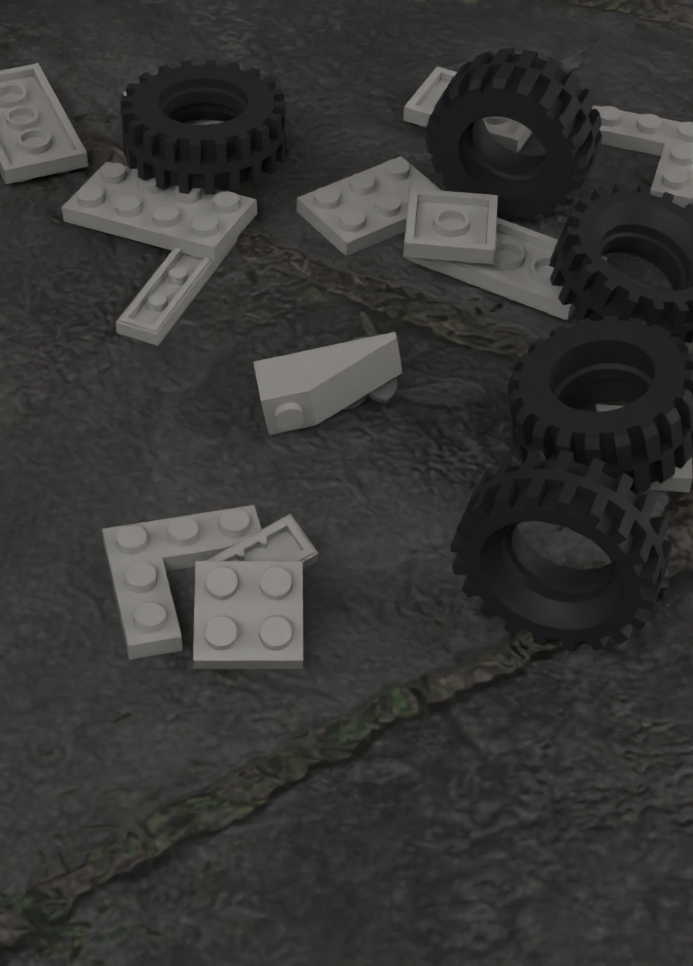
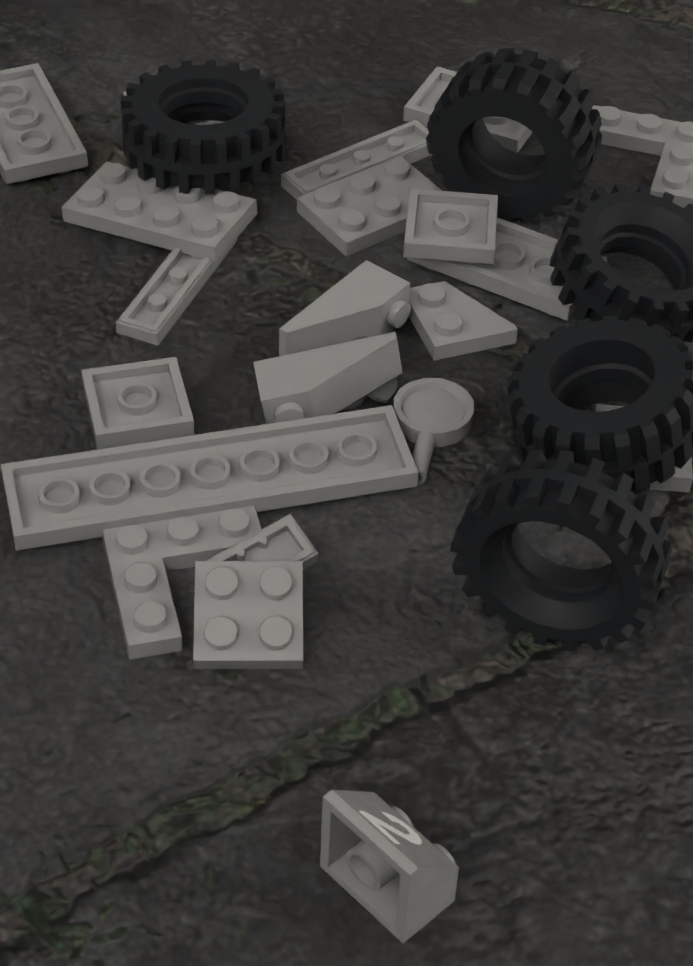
(137, 402): none -> light grey plate
(207, 473): none -> light grey plate
(359, 305): none -> light grey slope
(385, 861): none -> light grey slope
(403, 141): none -> light grey tile
(431, 416): none -> light grey piece
(456, 323): none -> light grey wing

